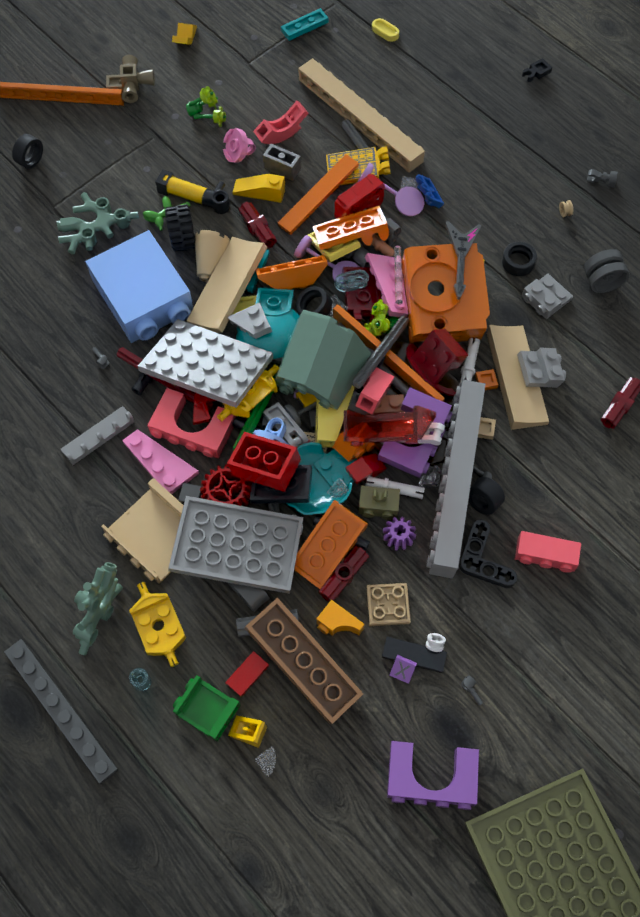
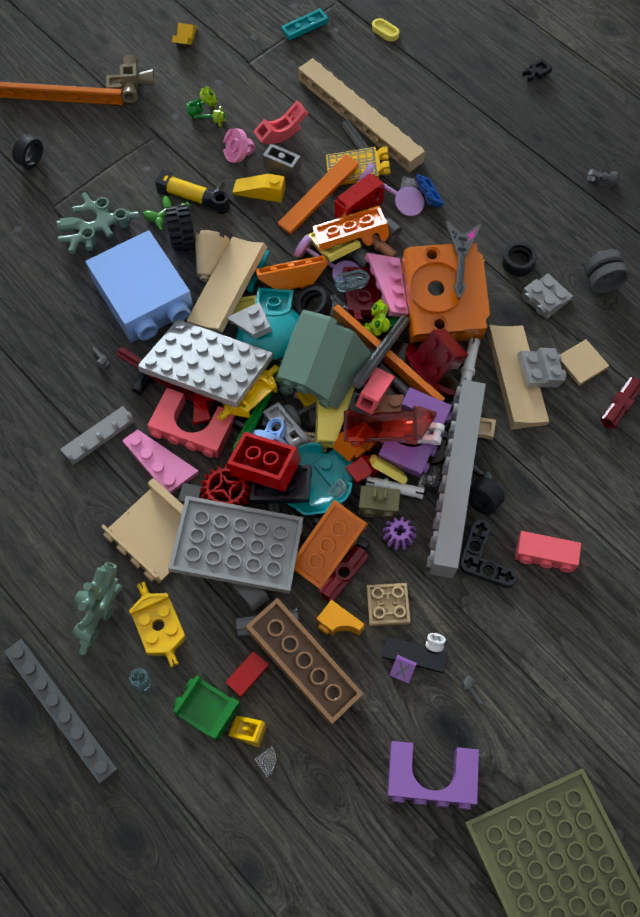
(257, 224): dark red piece -> none
(388, 469): none -> light yellow tile
(398, 275): clear bar -> none
(487, 377): orange tile -> none
(566, 208): tan bush -> none
(583, 362): none -> tan tile

